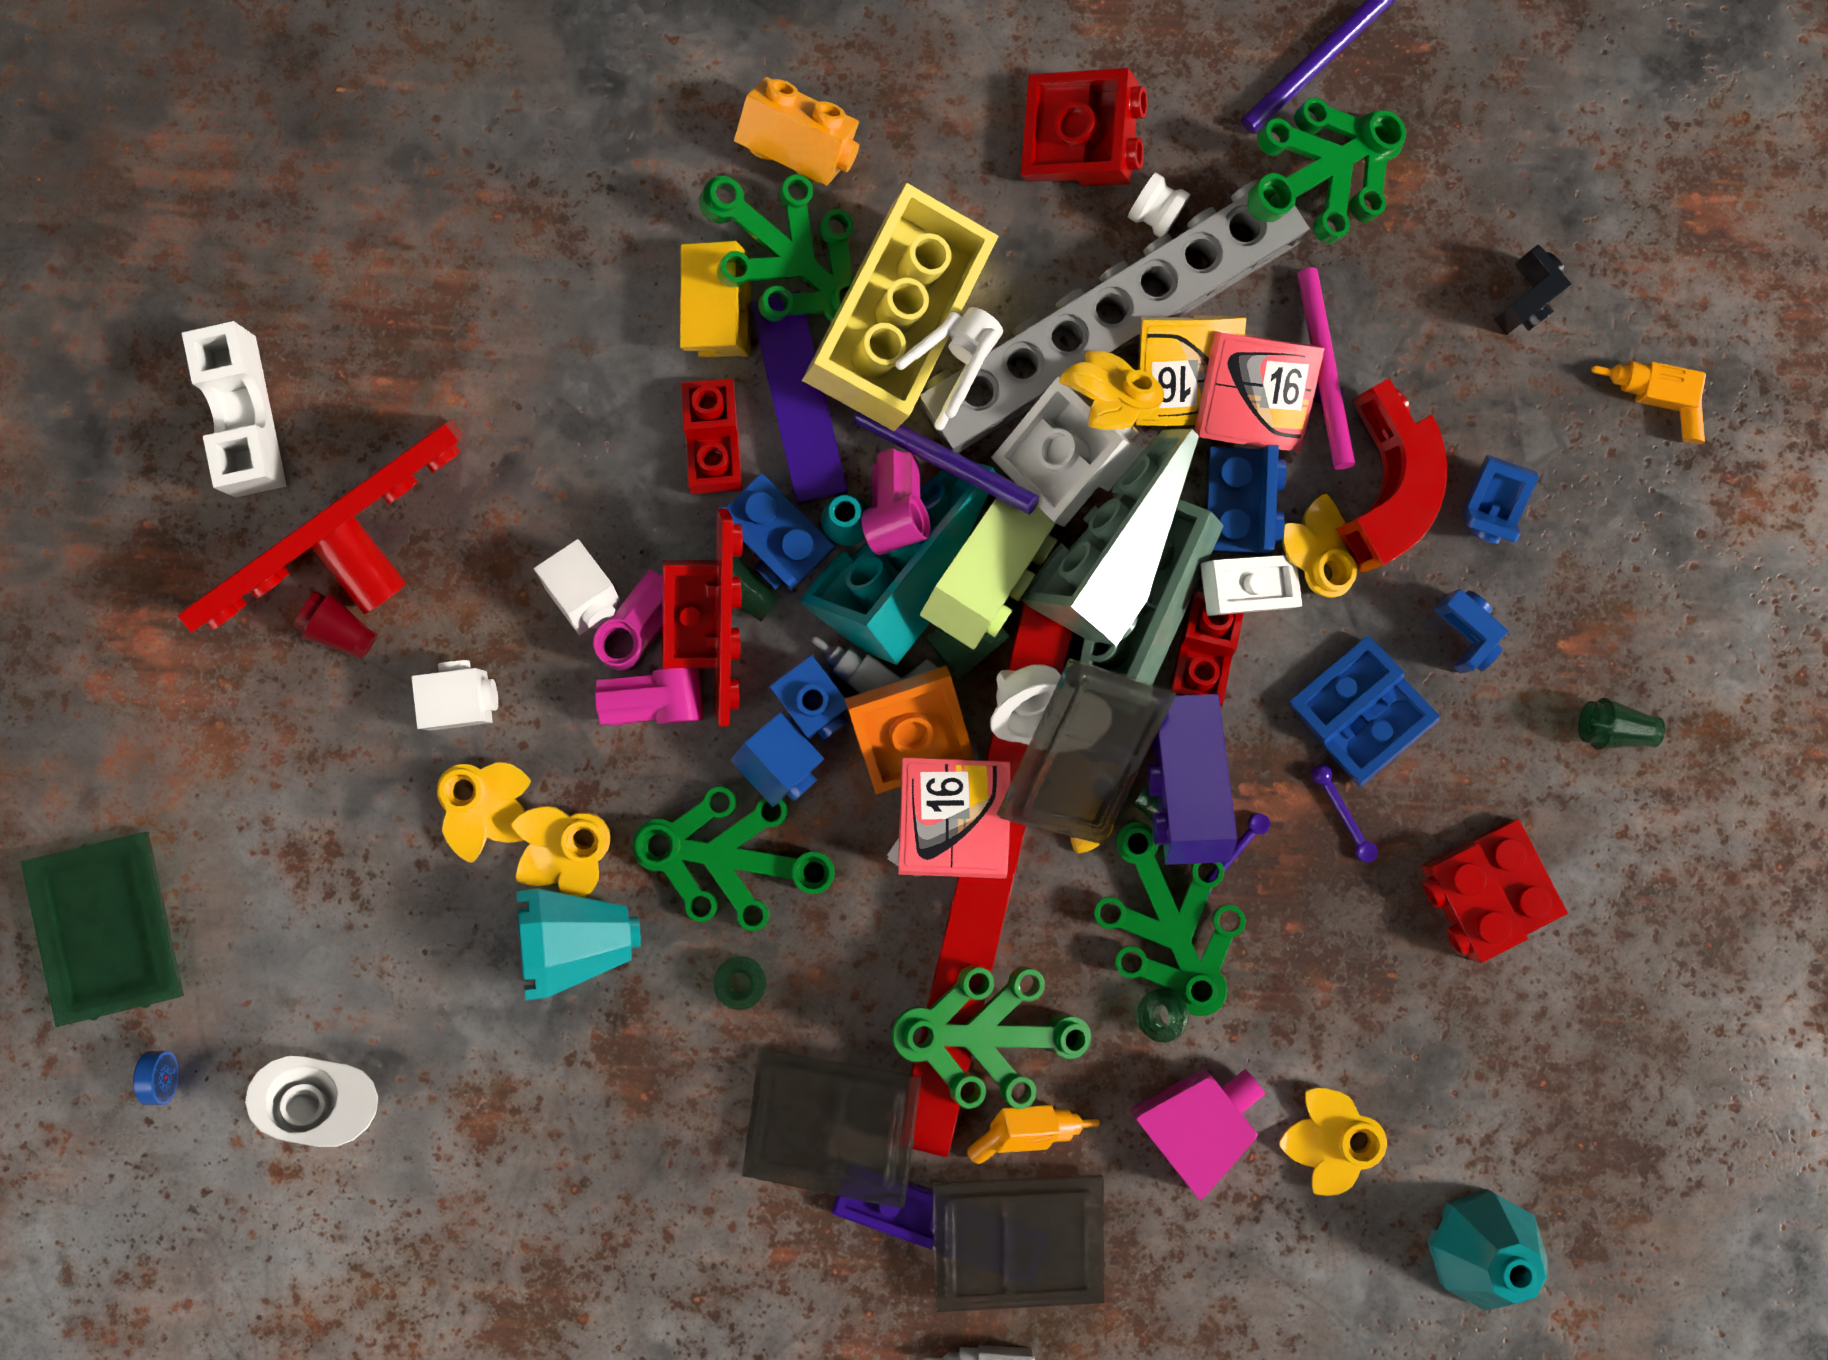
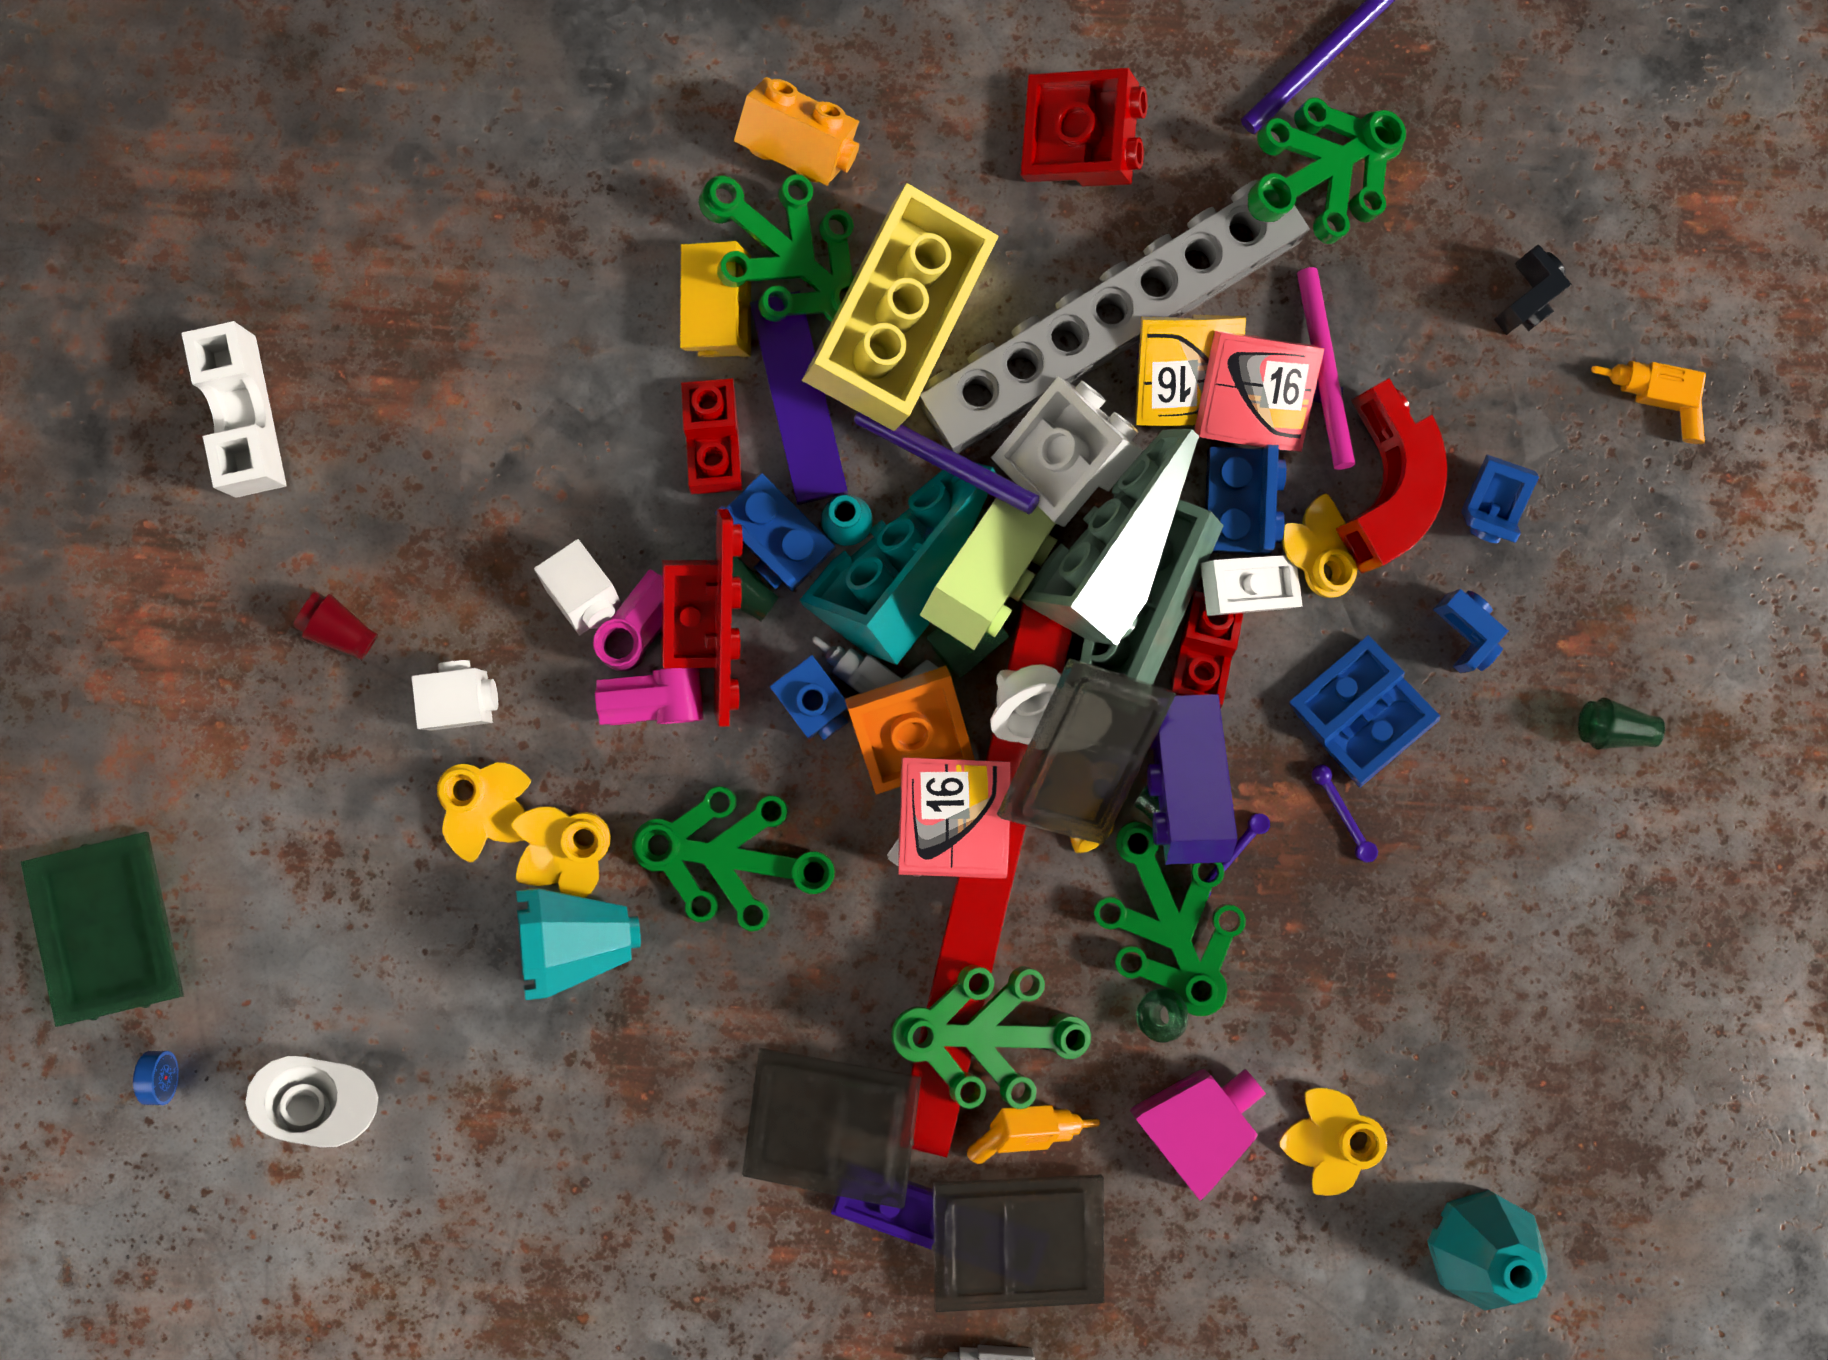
(335, 539): red plate -> none
(733, 998): clear green plate -> none
(778, 761): blue brick -> none
(896, 511): dark pink piece -> none
(971, 342): white plant -> none
(1117, 390): yellow plate -> none
(1158, 205): white wheel -> none
(1492, 892): red plate -> none

